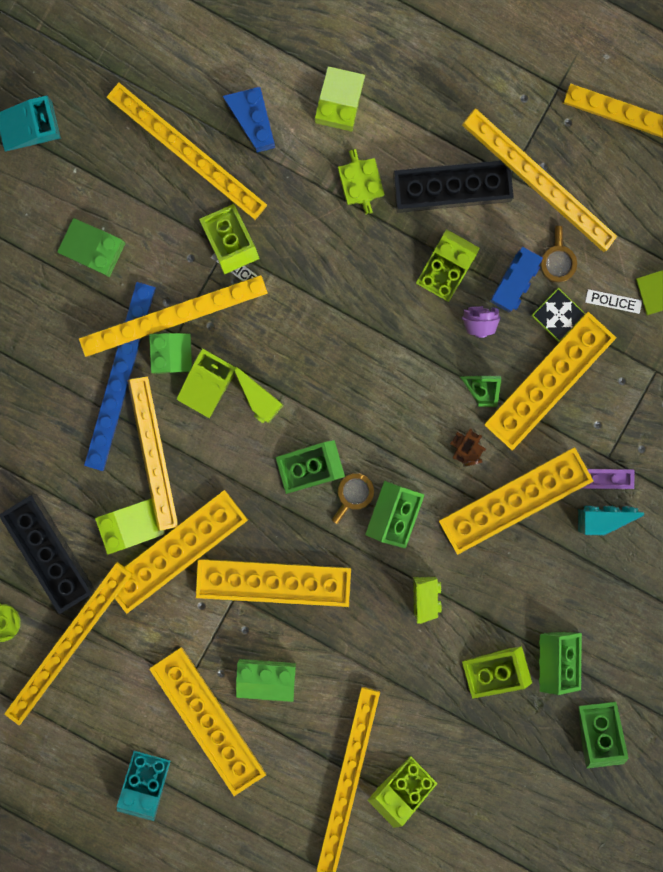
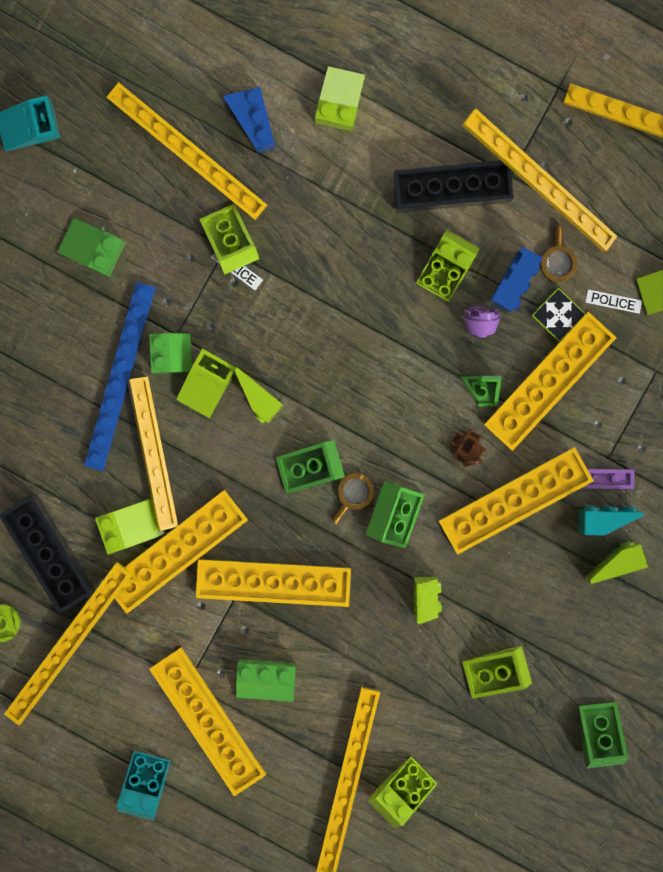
(173, 316): yellow plate -> none
(360, 181): lime plate -> none
(560, 662): bright green slope -> none
(620, 561): none -> lime slope

